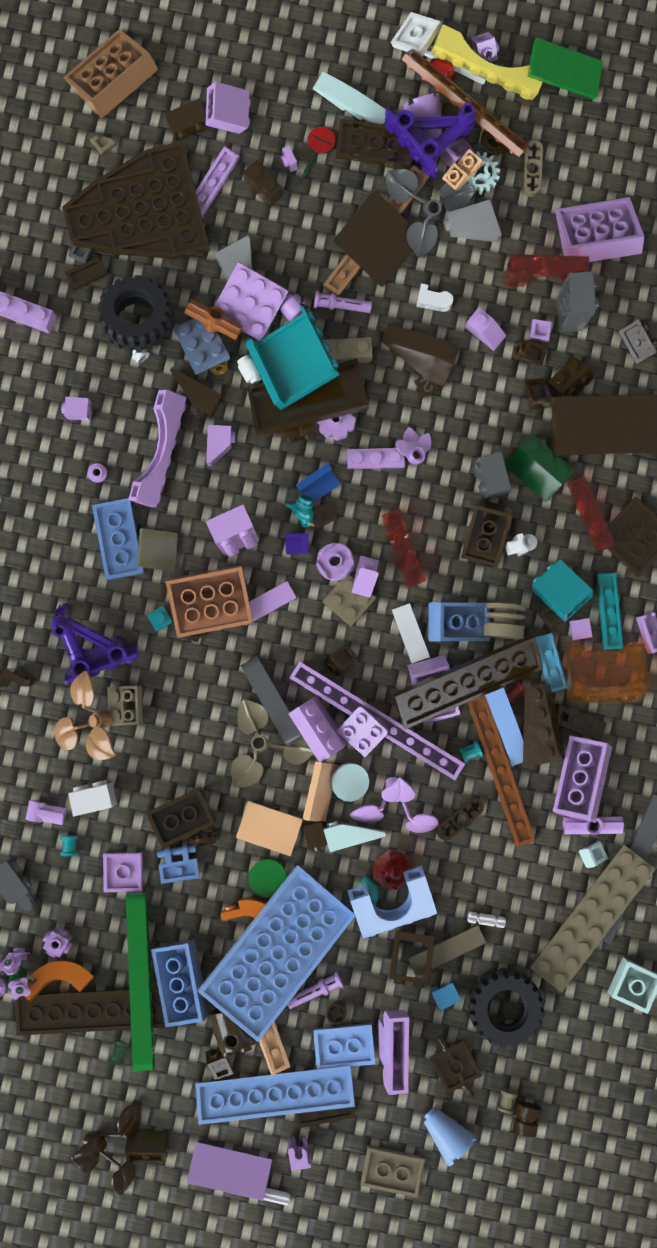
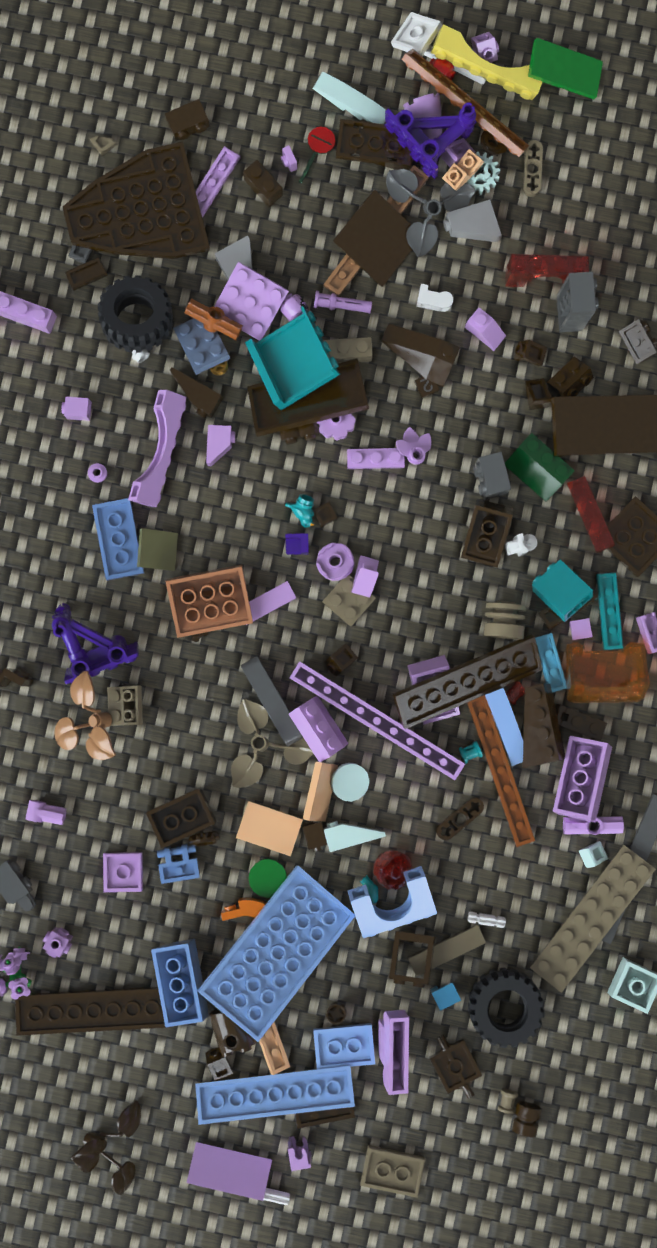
(59, 970): orange arch -> none
(69, 845): teal bush -> none
(92, 799): white brick -> none
(111, 73): medium nougat slope -> none
(118, 1052): clear green bush -> none
(140, 981): green beam -> none
(146, 1146): dark brown panel -> none
(159, 618): teal plate -> none
(229, 108): lavender piece -> none
(233, 531): lavender brick -> none
(248, 369): white brick -> none
(318, 483): blue panel -> none
(324, 989): lavender pin -> none
(362, 730): lavender bracket -> none
(396, 790): lavender plant -> none
(402, 549): clear red arch -> none
(410, 633): white tile -> none
(448, 1135): light blue cone -> none
(457, 621): medium blue slope -> none
(540, 330): lavender plate -> none
(600, 230): lavender slope -> none

